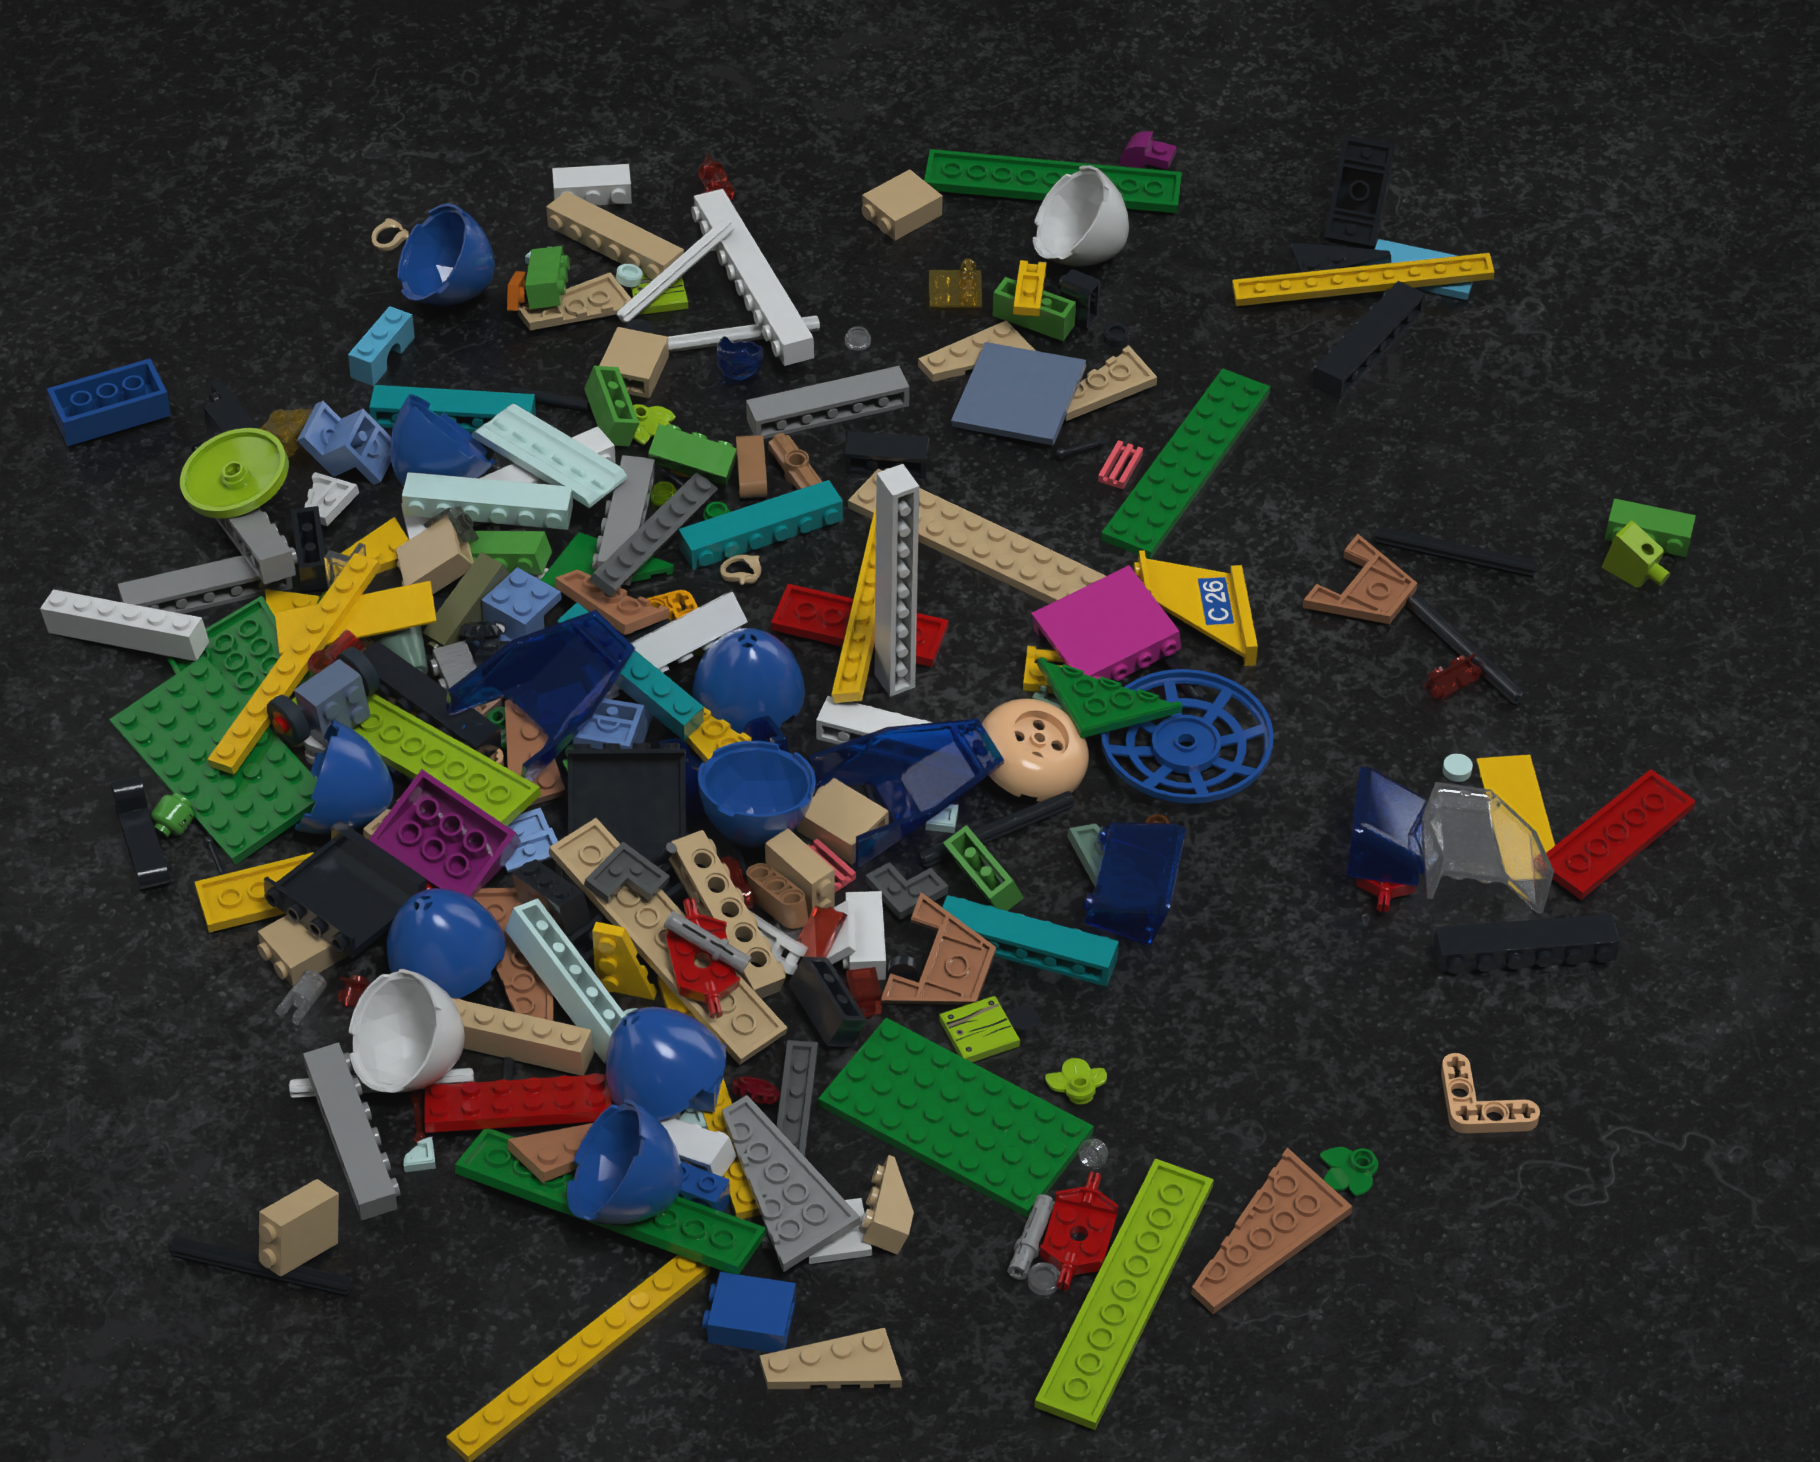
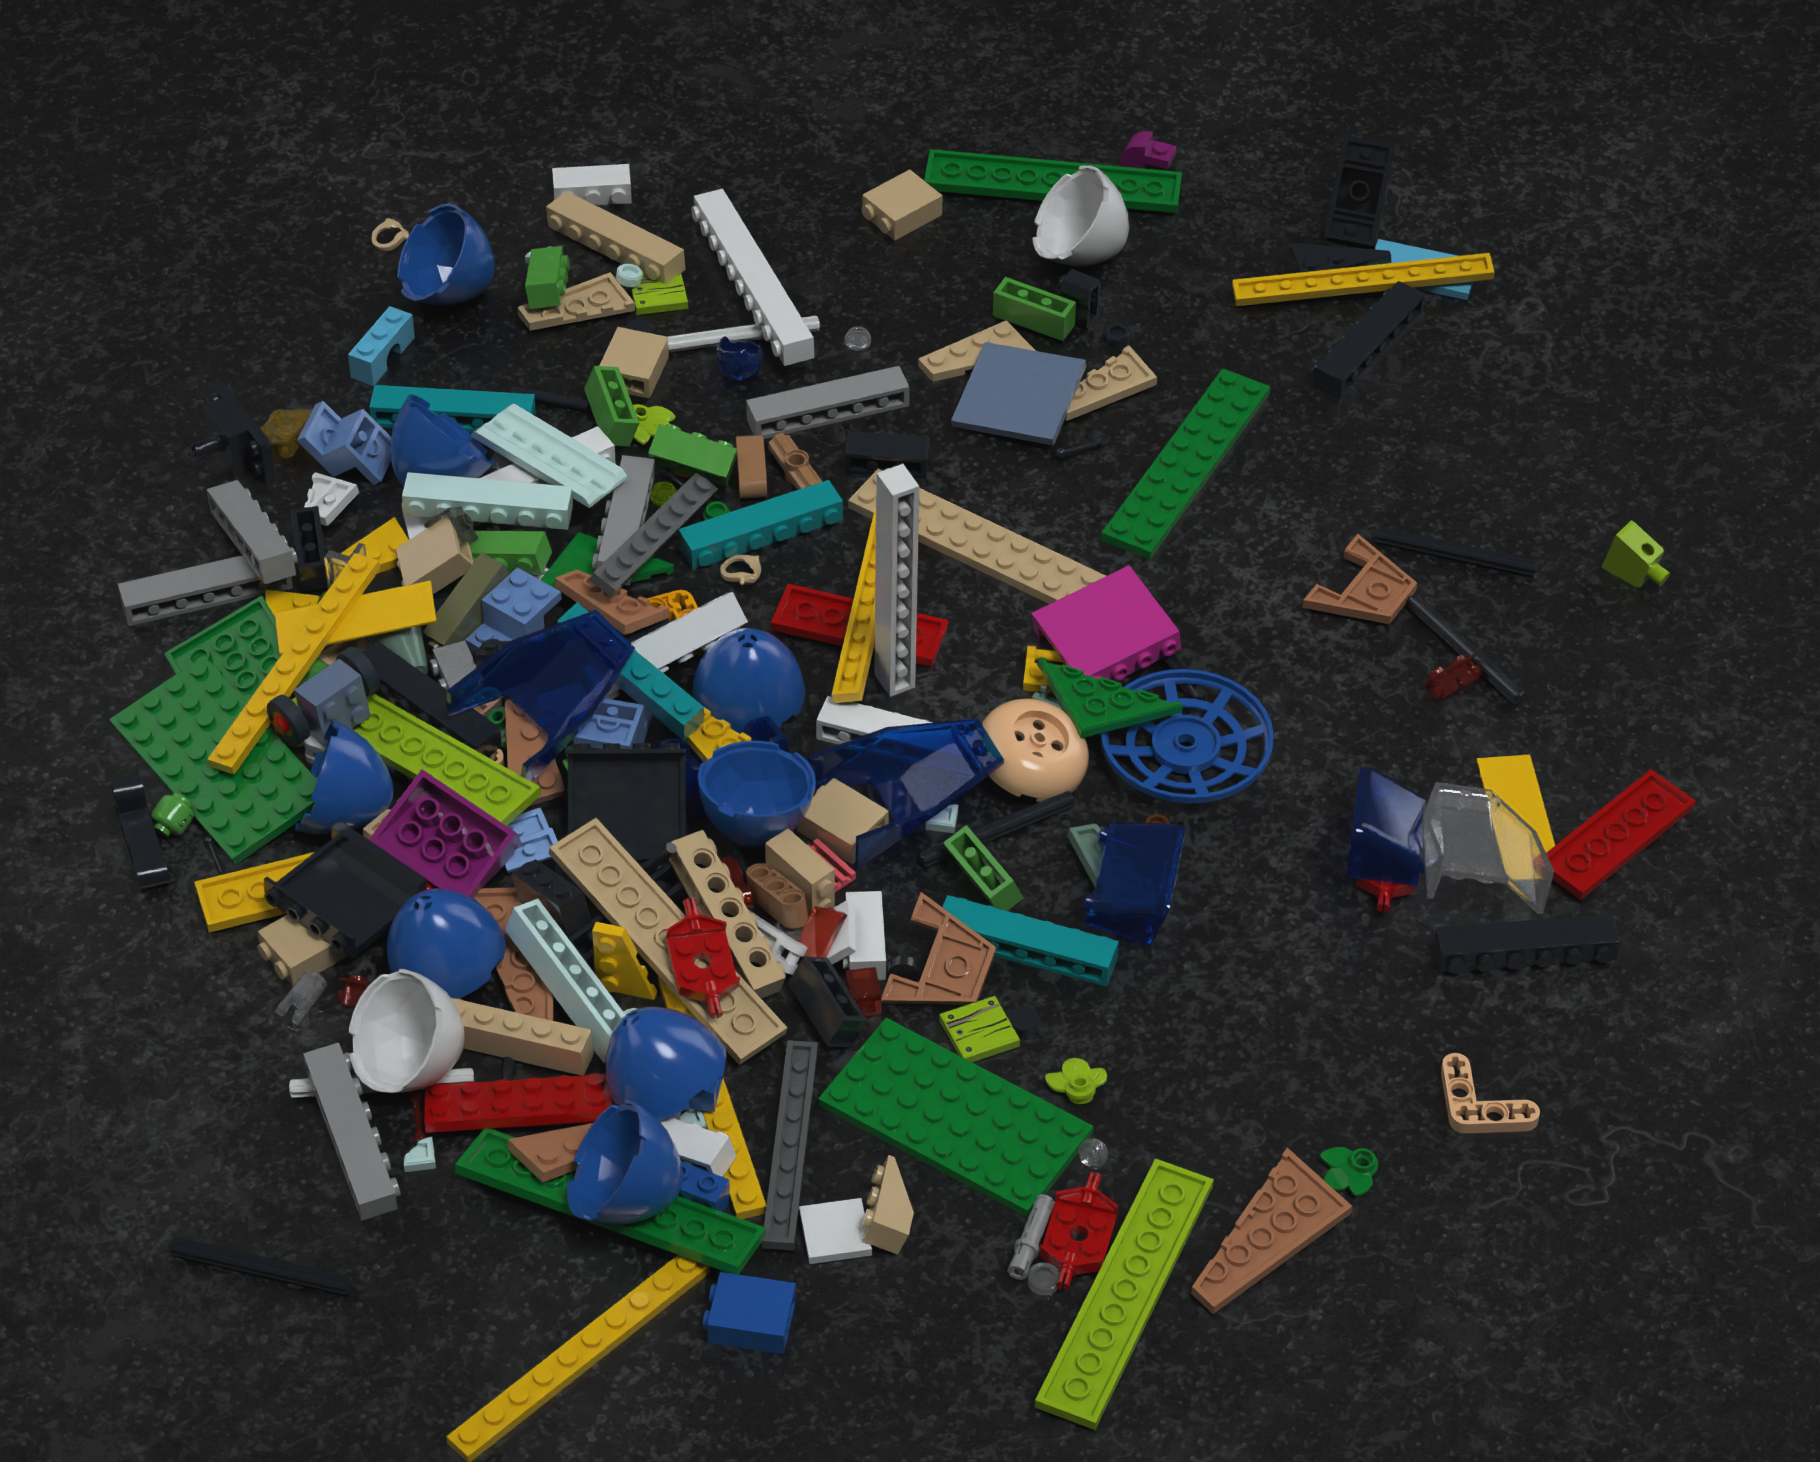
(108, 402): blue brick -> none
(125, 625): white brick -> none
(234, 473): lime dish -> none
(298, 1227): tan brick -> none
(326, 657): clear red piece -> none
(483, 630): black gear -> none
(516, 291): orange plate -> none
(623, 868): dark grey plate -> none
(675, 271): white axle -> none
(708, 942): light grey pin -> none
(714, 177): clear red hinge -> none
(756, 1089): dark red gear -> none
(792, 1196): light grey wing -> none
(846, 1360): tan wing -> none
(902, 894): dark grey plate -> none
(956, 287): clear yellow hinge -> none
(1029, 288): yellow plate -> none
(1126, 452): coral tile -> none
(1205, 600): yellow piece -> none
(1457, 767): light aqua tile -> none
(1666, 527): bright green brick -> none

